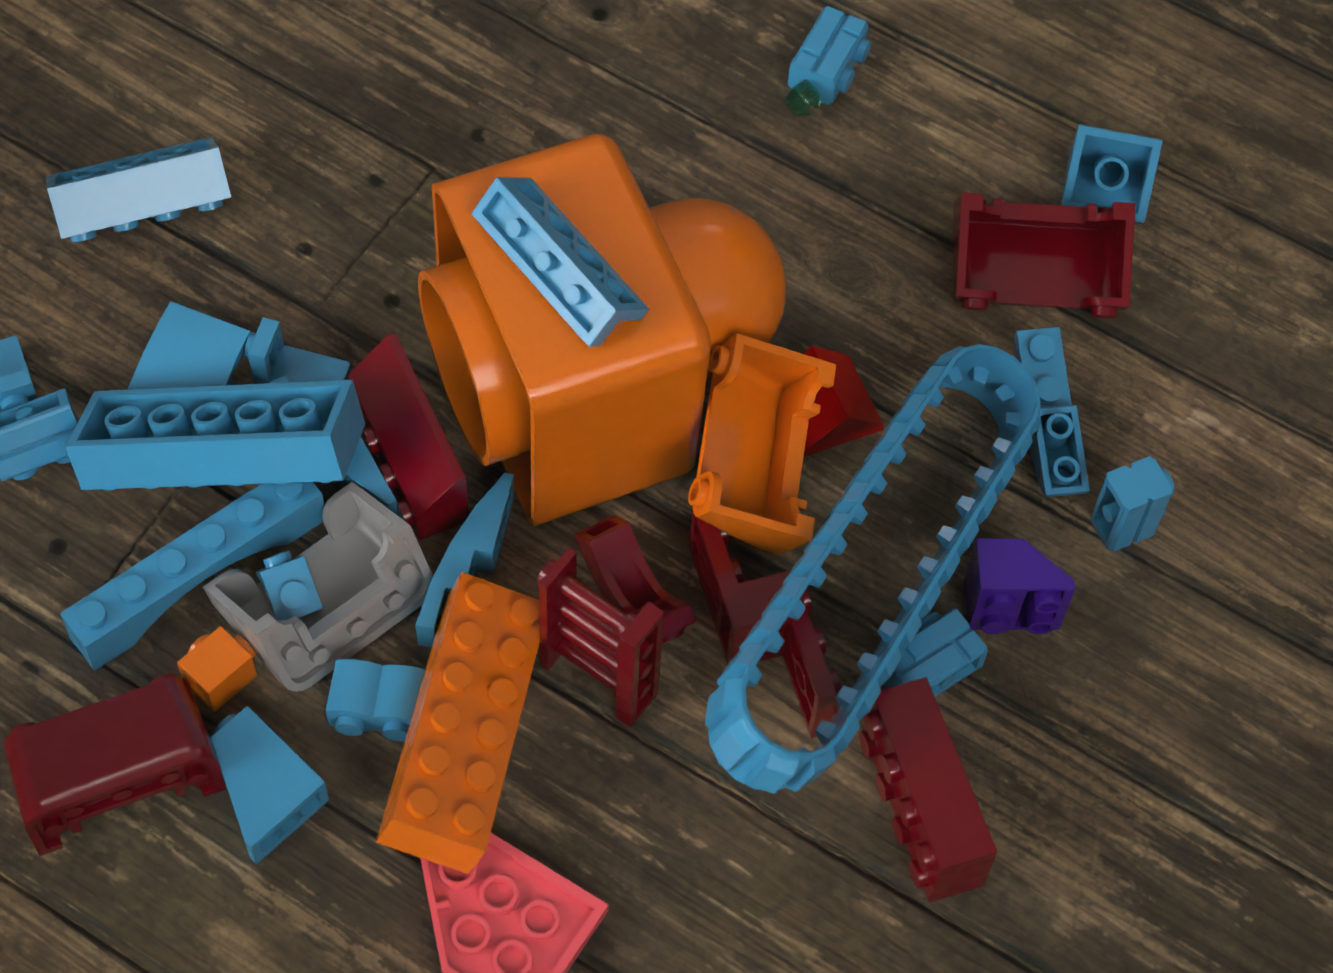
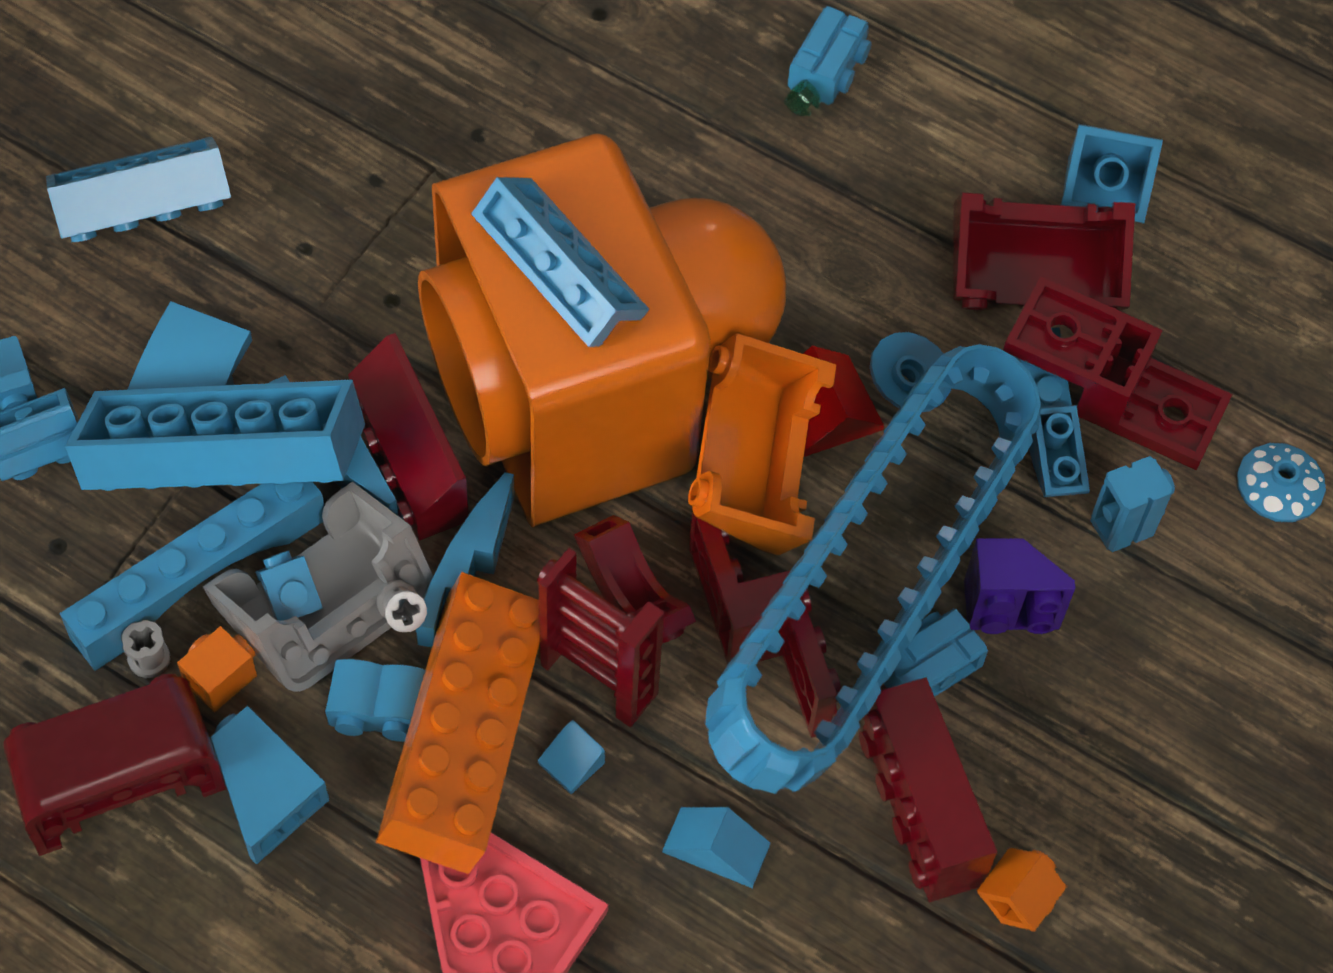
(145, 649): none -> light grey bush
(272, 359): dark azure bracket -> none
(414, 610): none -> light grey bush
(572, 757): none -> dark azure slope
(718, 843): none -> dark azure slope
(907, 356): none -> dark azure dish
(1022, 888): none -> orange brick
(1116, 368): none -> dark red bracket
(1277, 496): none -> dark azure dish

